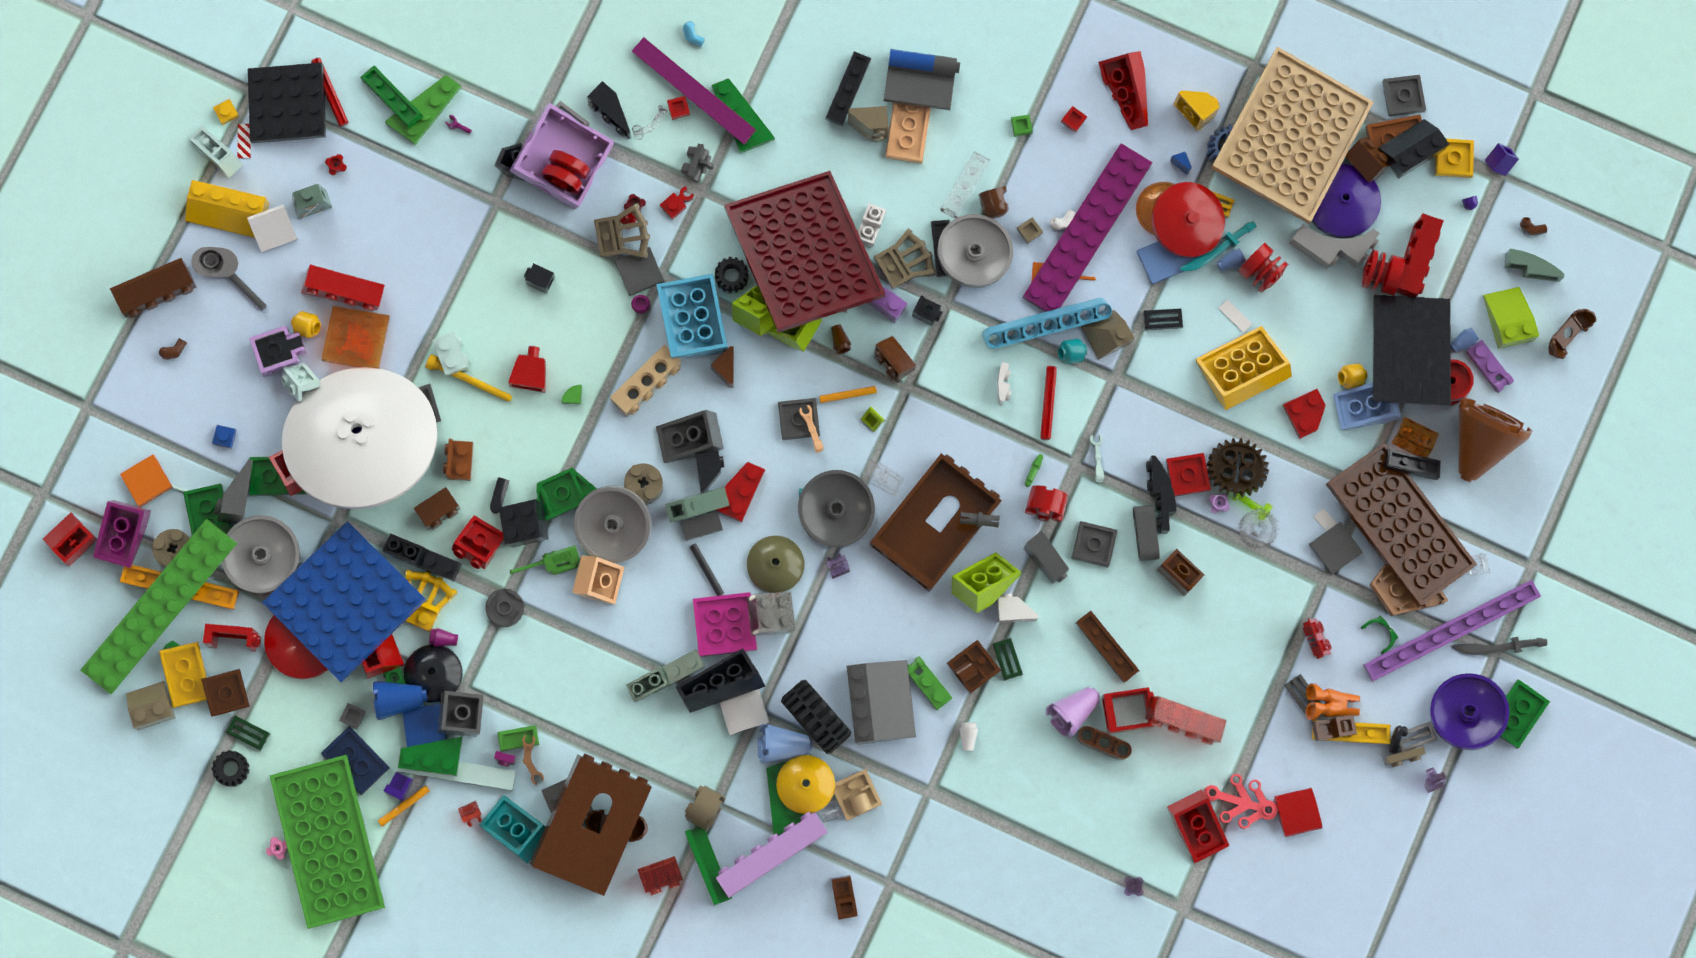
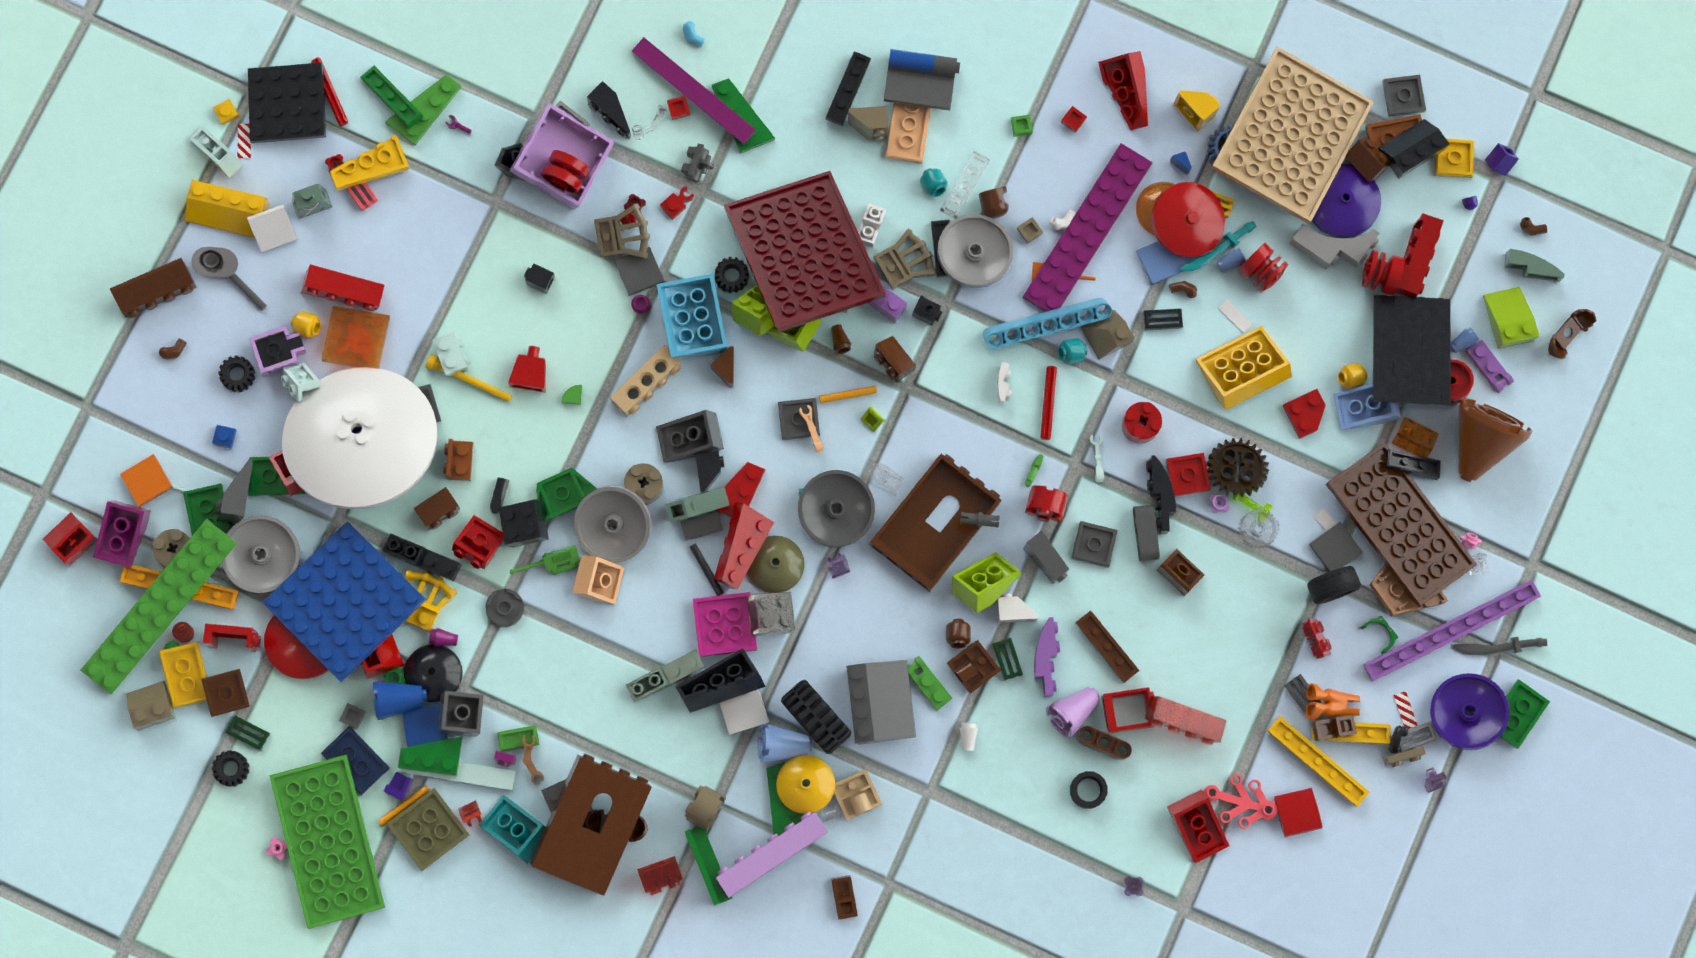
(186, 633): none -> clear red wheel
(231, 363): none -> black tyre
(368, 203): none -> coral tile
(379, 162): none -> yellow wing
(428, 829): none -> olive plate
(743, 541): none -> wedge
(933, 182): none -> teal head
(958, 633): none -> reddish brown head
(1046, 648): none -> medium lavender slope
(1088, 775): none -> black tyre
(1145, 412): none -> red brick
(1184, 286): none -> reddish brown arm
(1318, 761): none -> yellow plate
(1334, 585): none -> black tyre
(1405, 710): none -> sticker
(1470, 540): none -> bright pink plate

